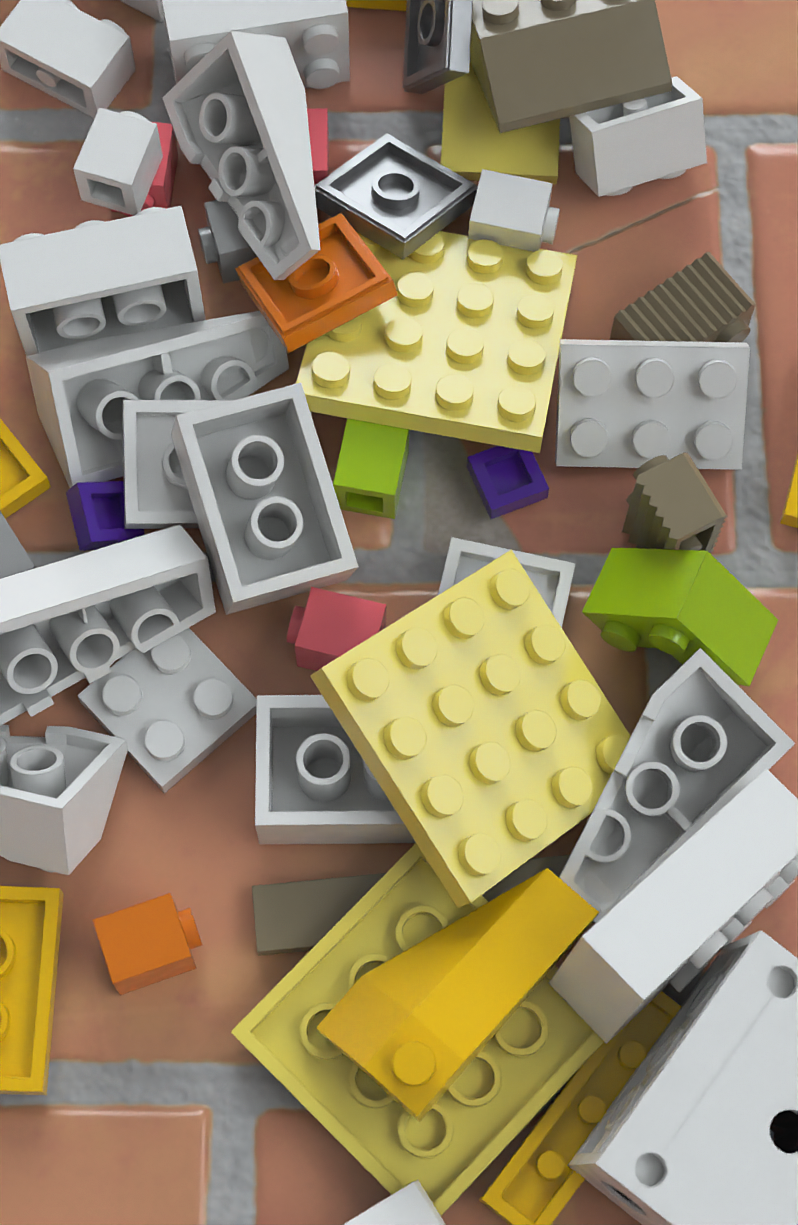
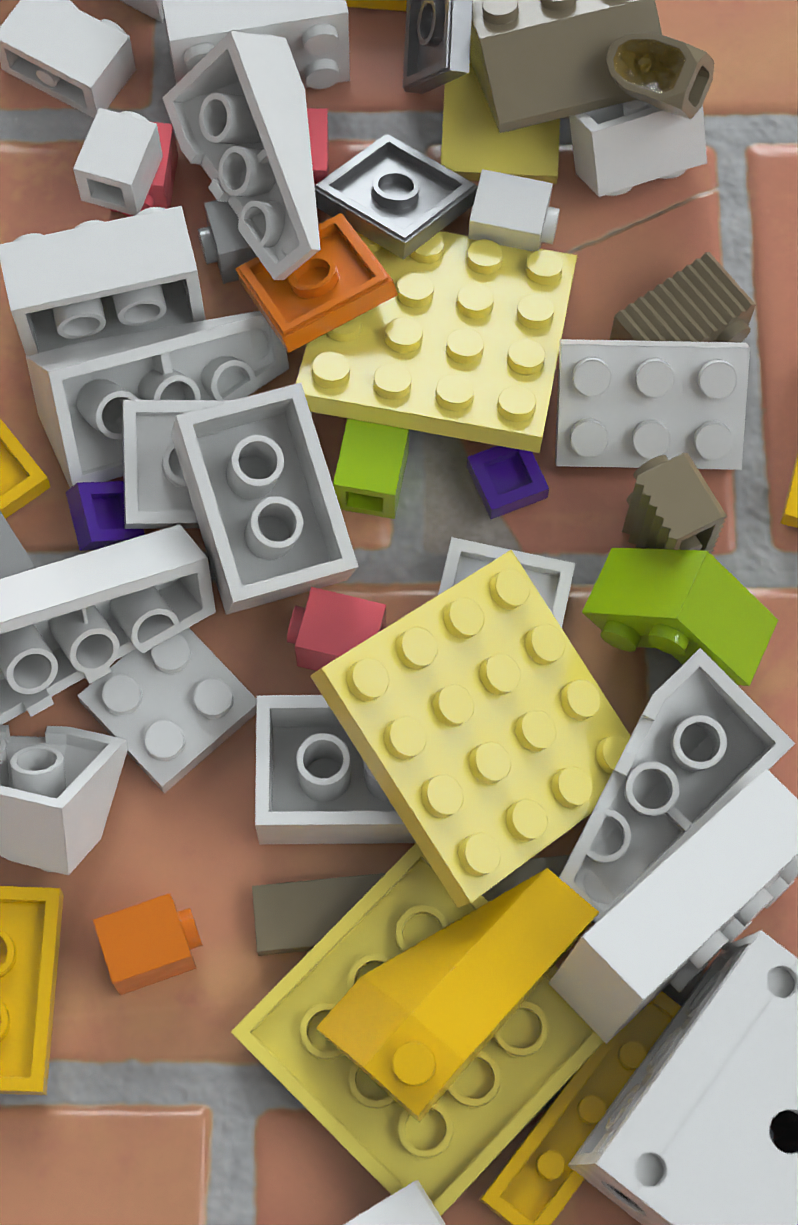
(661, 71): none -> rock

